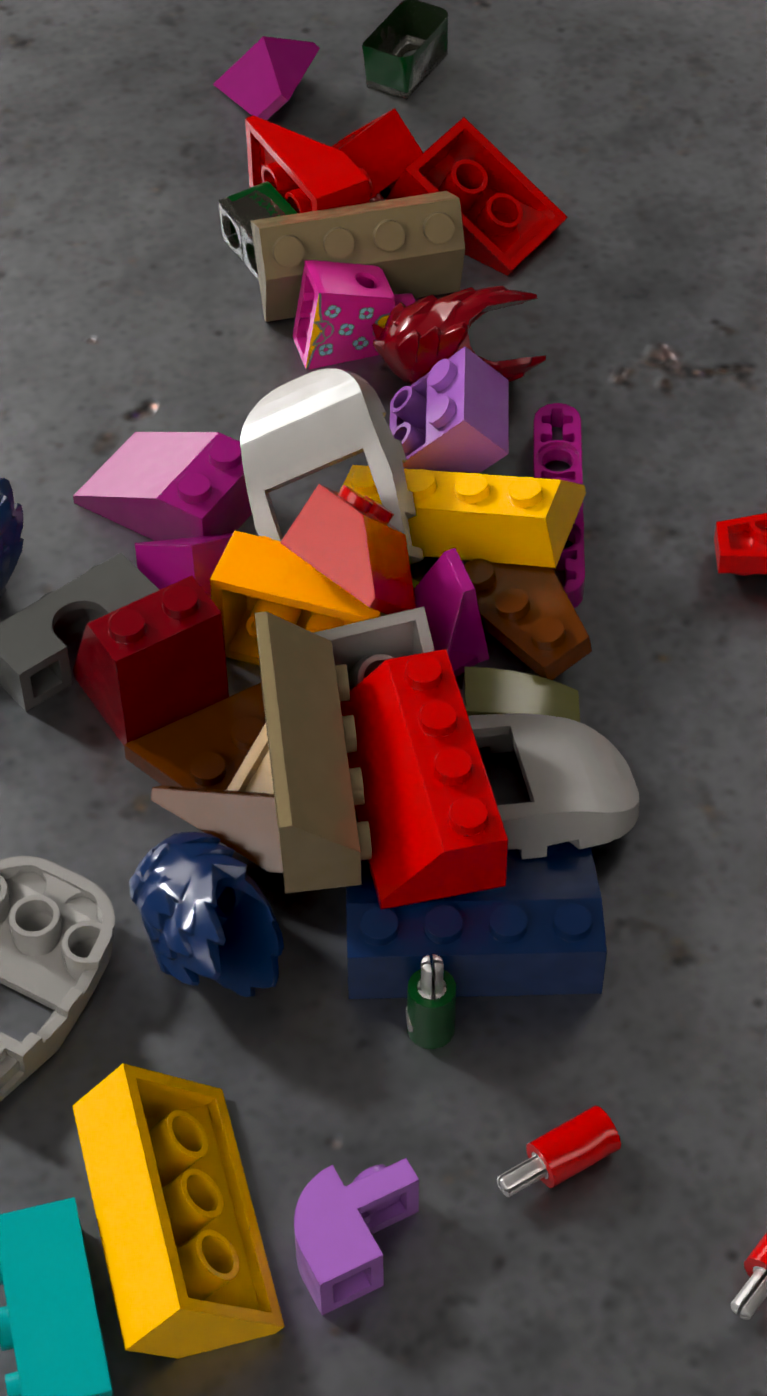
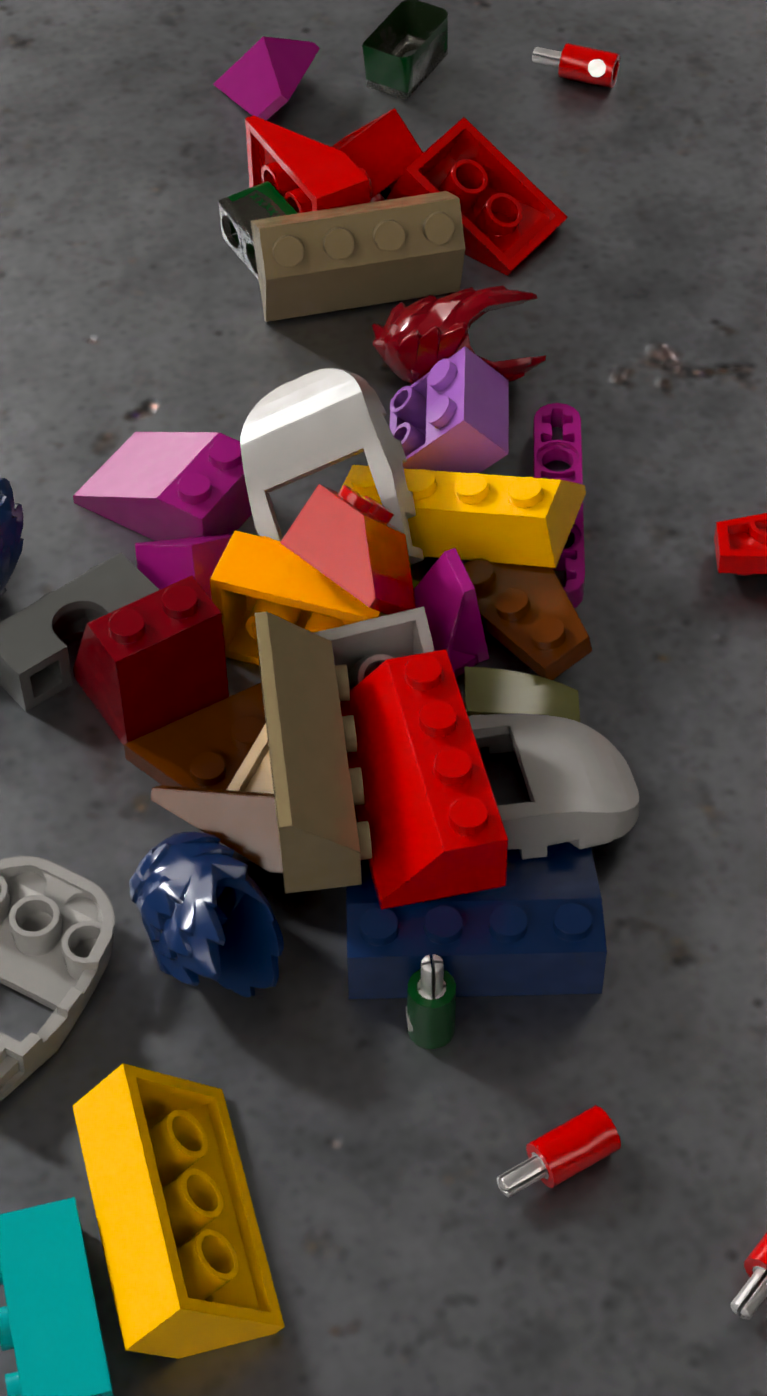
(336, 1229): medium lavender brick -> none
(338, 311): dark pink torso -> none
(582, 64): none -> red piece

